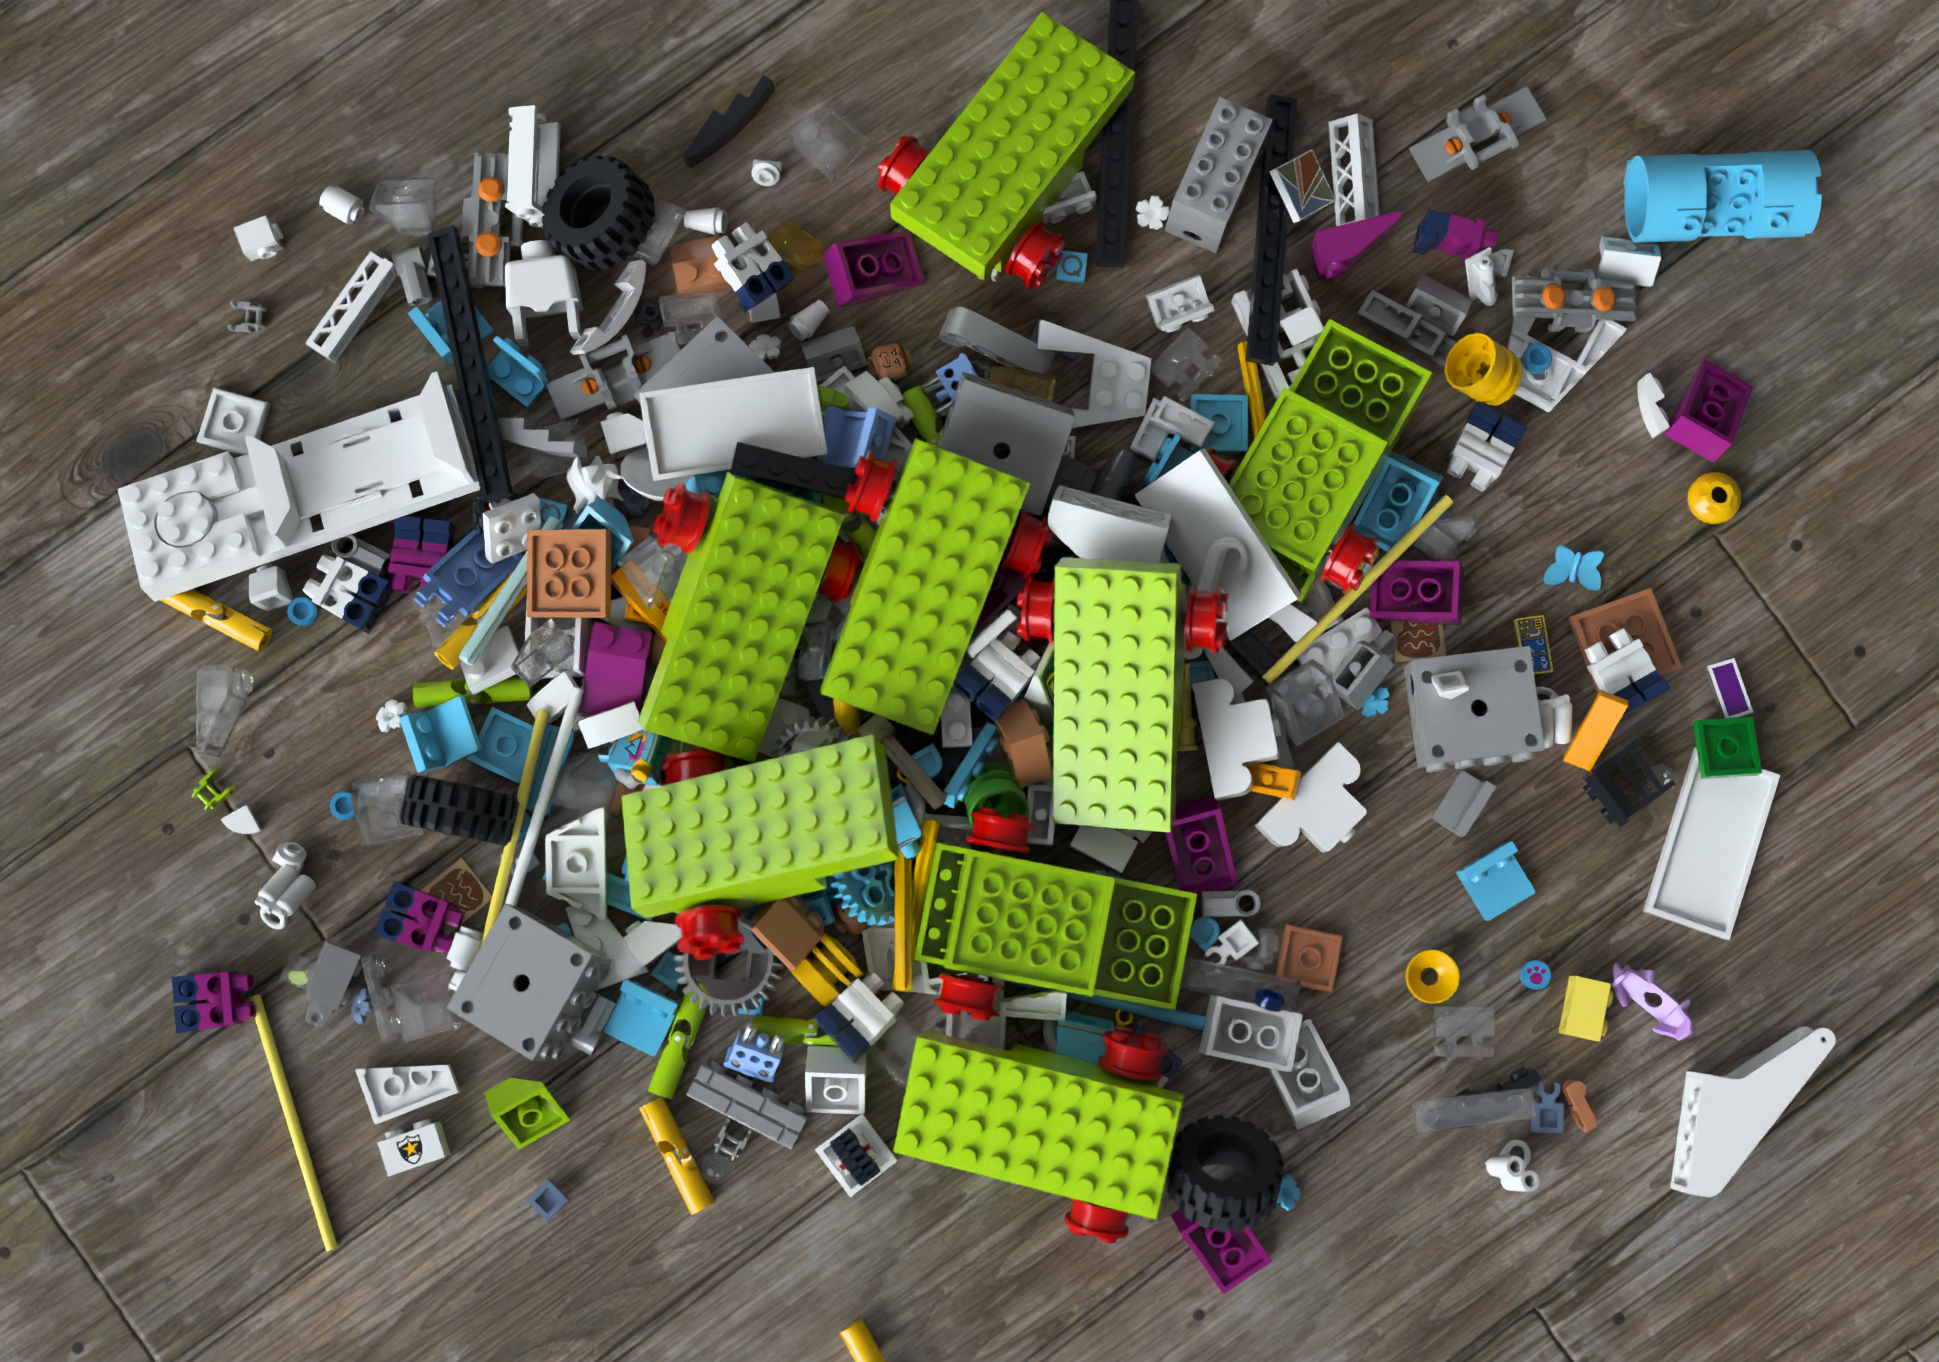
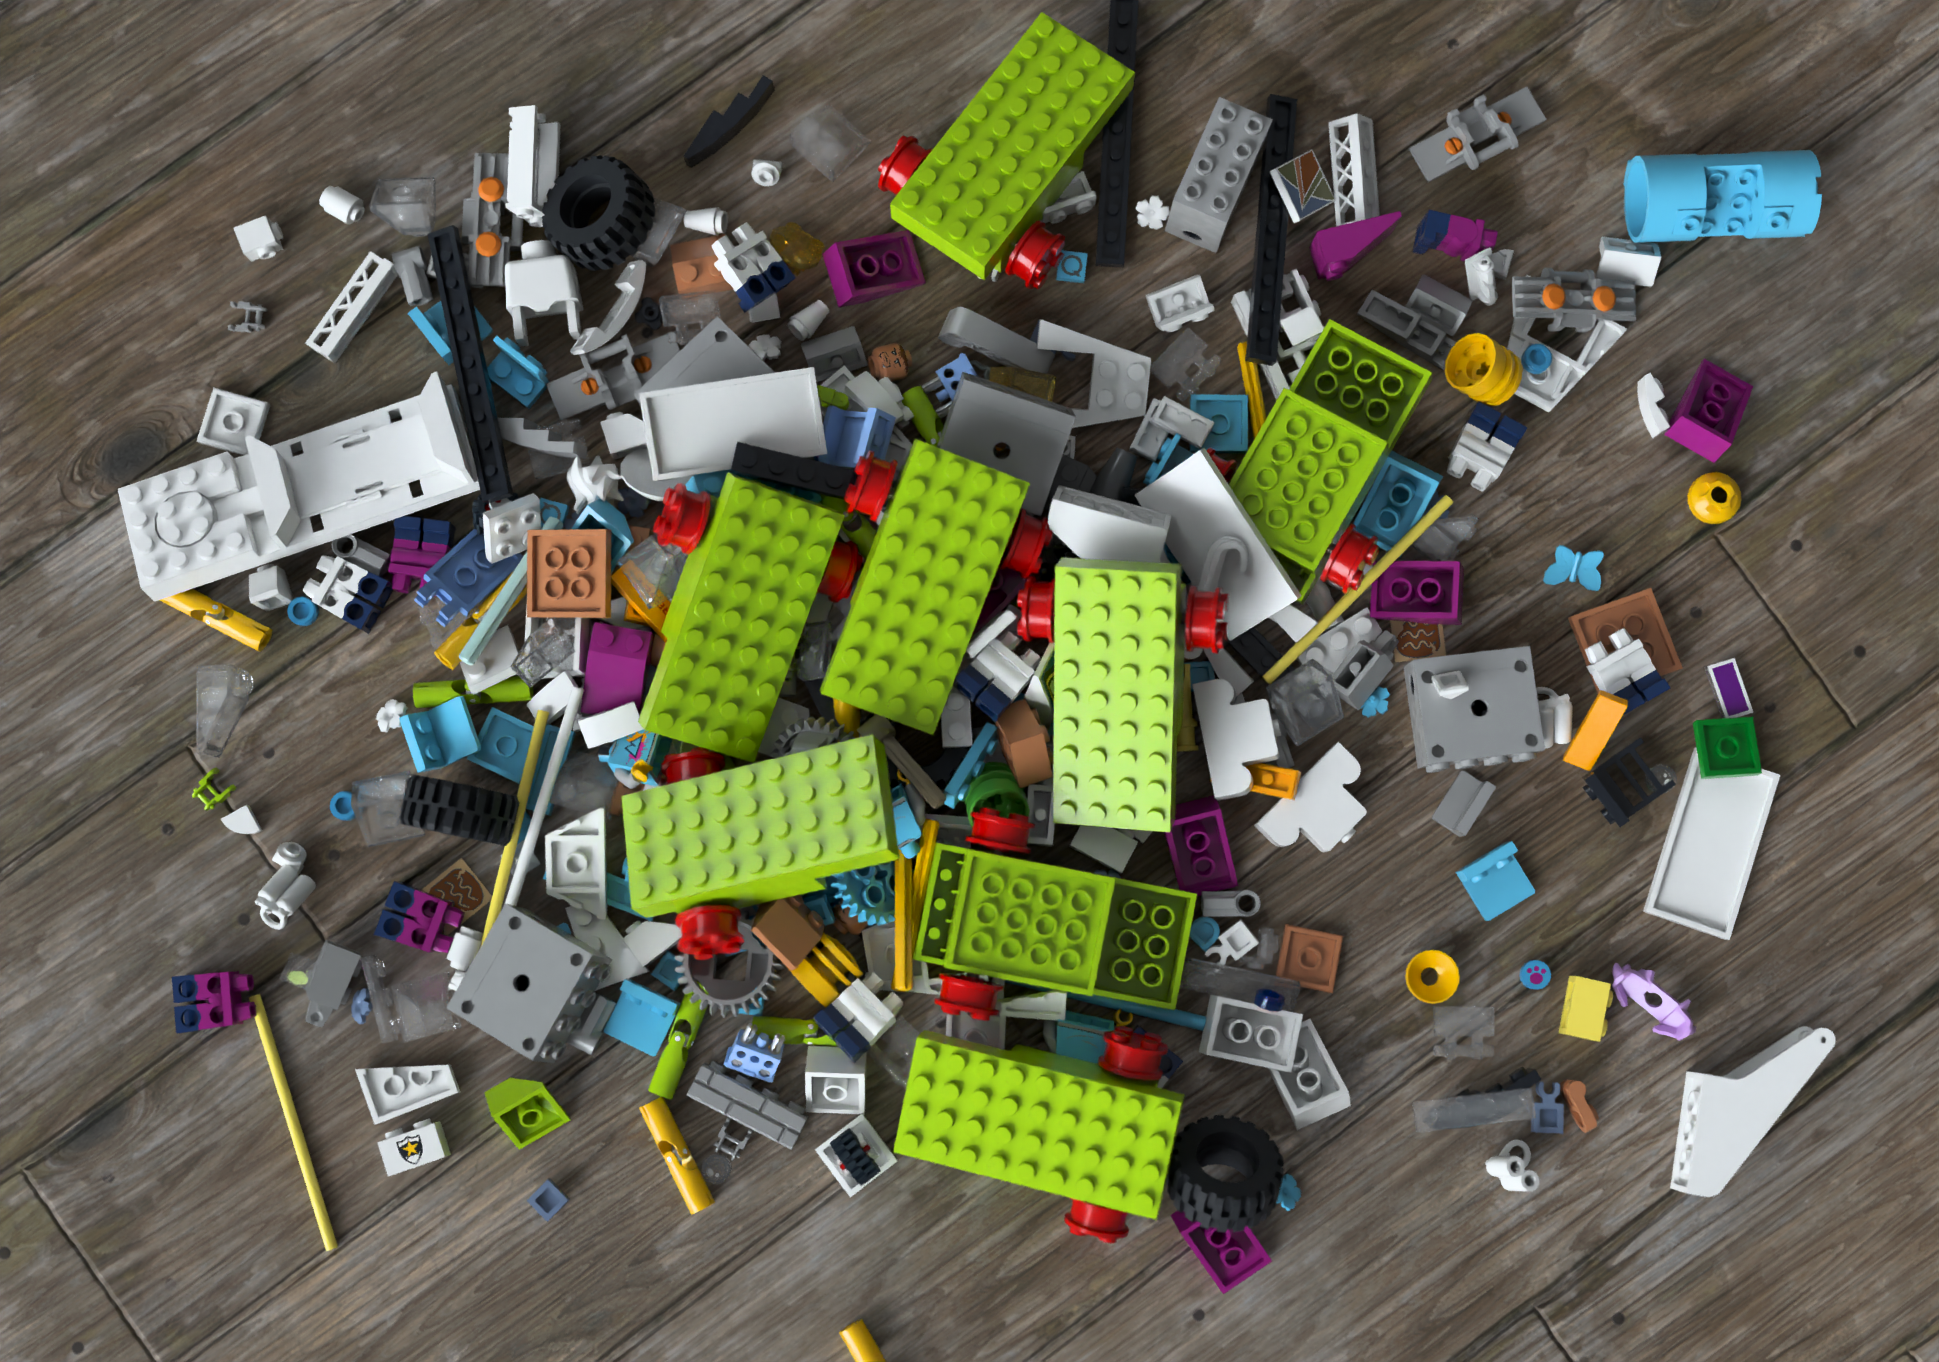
(929, 760): medium azure tile -> none
(1532, 633): tile -> none

